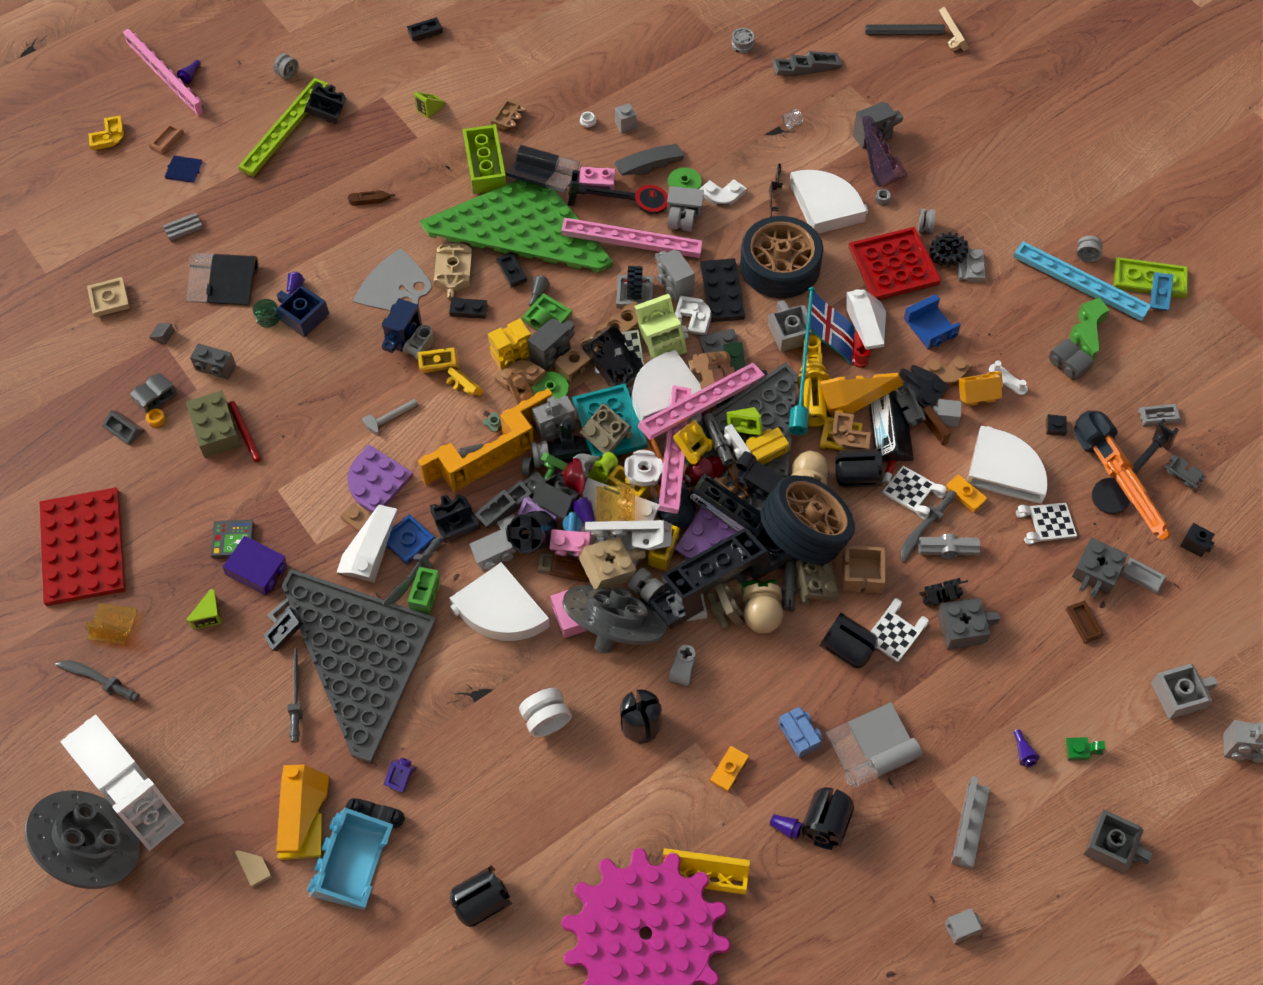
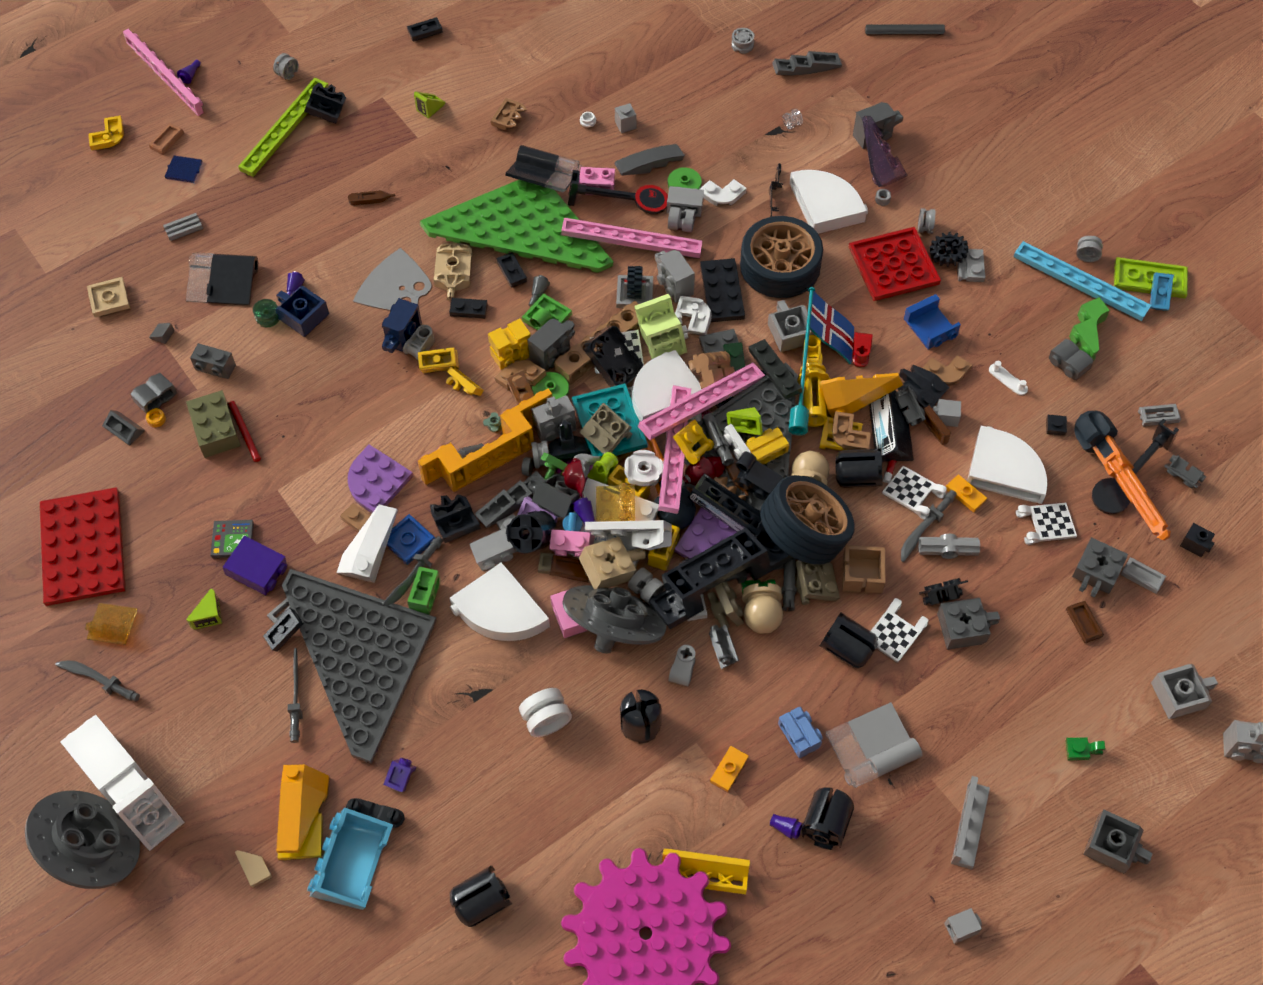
(372, 424): light grey piece -> none
(484, 158): lime brick -> none
(723, 645): none -> dark grey hinge
(775, 369): none -> pearl dark grey plate
(868, 317): white wedge -> none
(957, 41): tan hinge -> none
(981, 388): light orange hinge -> none
(1027, 755): dark purple cone -> none

